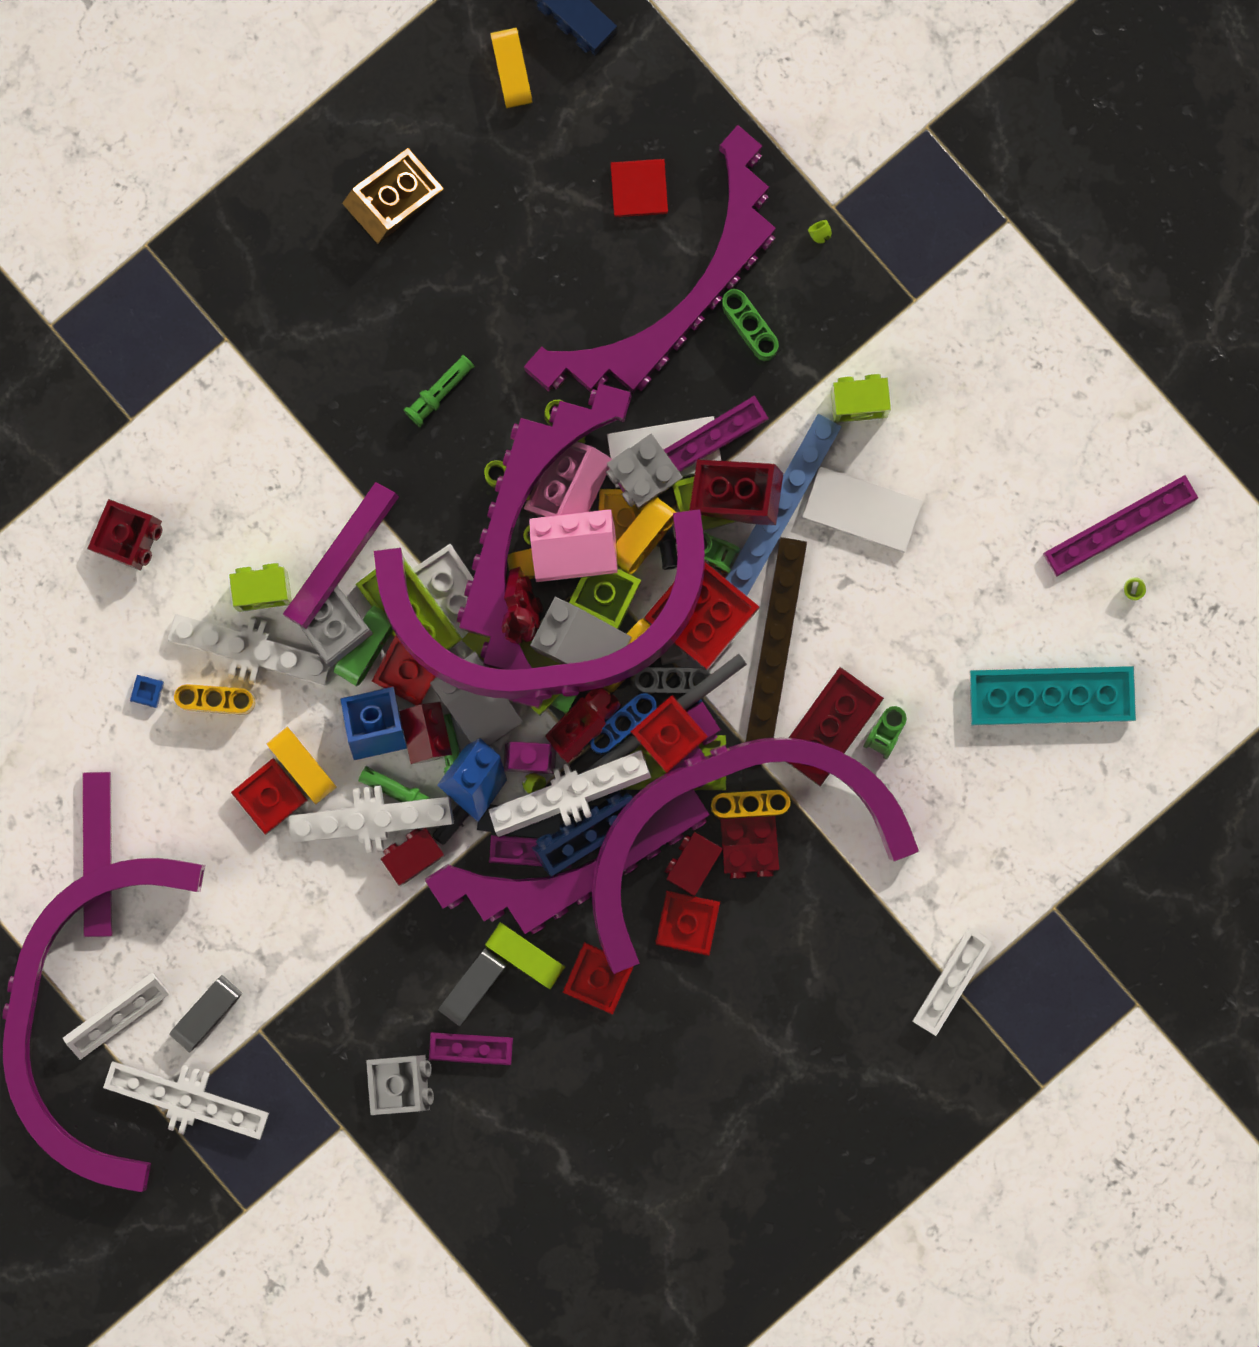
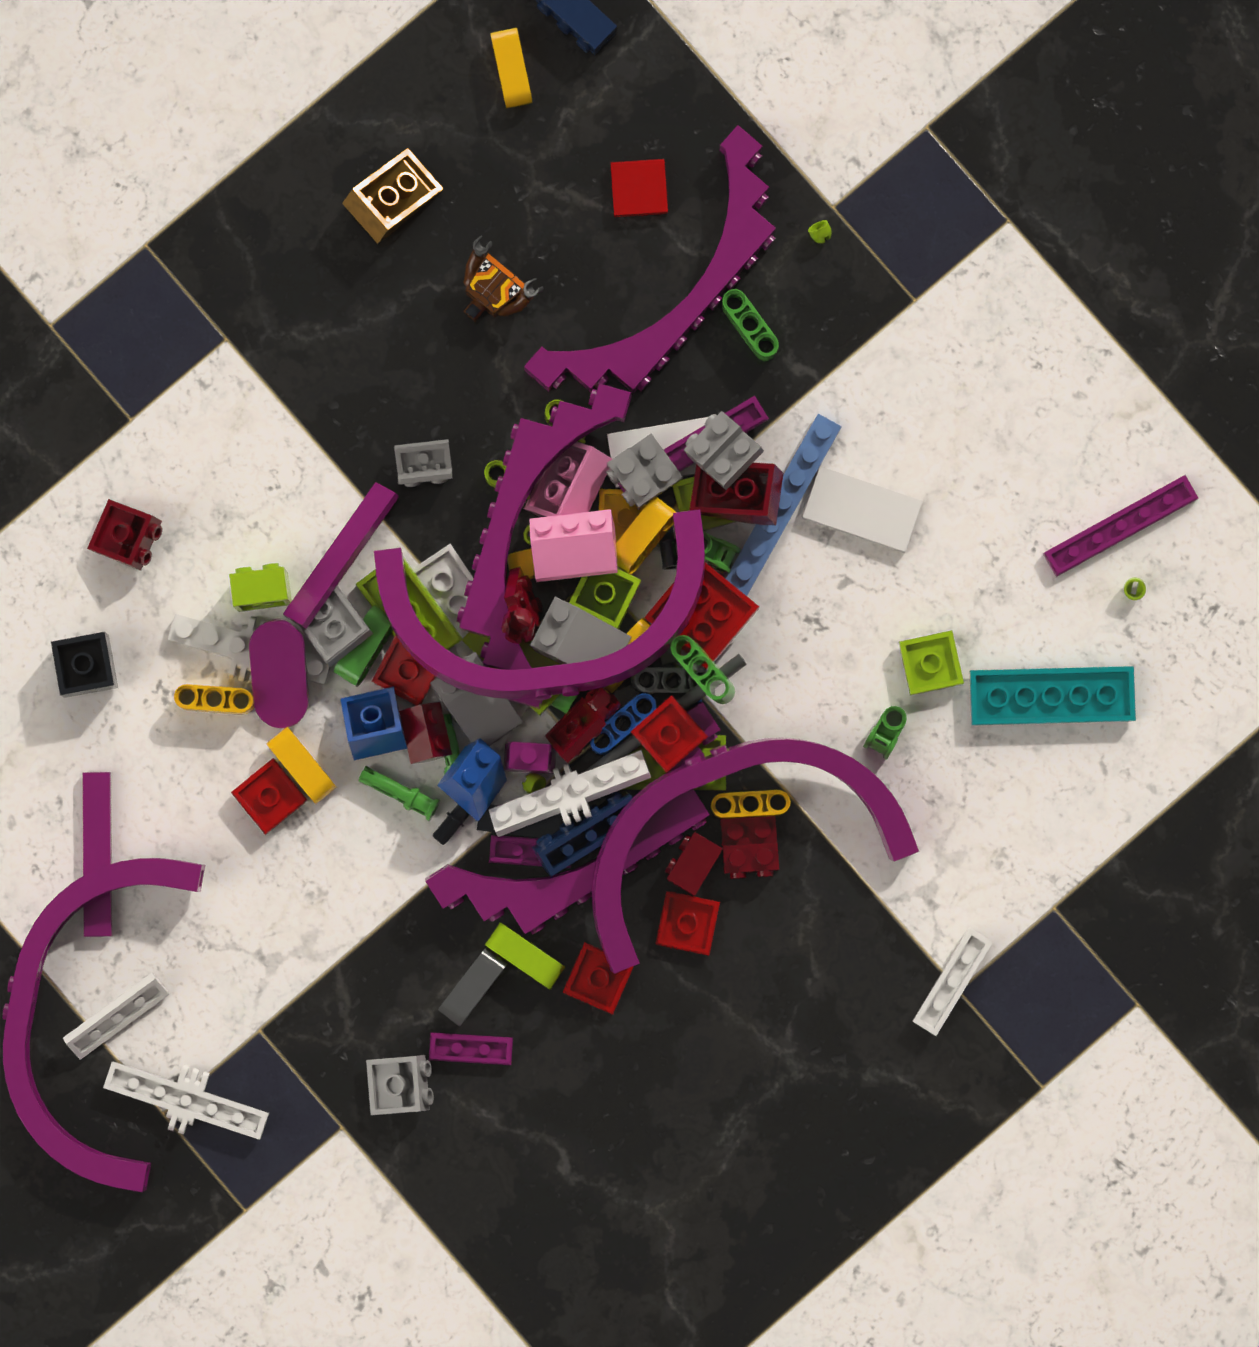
(84, 664): none -> black brick
(147, 691): blue tile -> none
(205, 1013): dark grey beam -> none
(279, 673): none -> magenta tile
(371, 819): white hinge -> none
(411, 856): dark red brick -> none
(423, 462): none -> light grey bracket
(426, 397): bright green pin -> none
(494, 286): none -> torso
(692, 662): none -> bright green beam
(722, 449): none -> light grey plate
(776, 639): dark brown plate -> none
(836, 718): dark red tile -> none
(860, 399): lime brick -> none
(931, 662): none -> lime plate

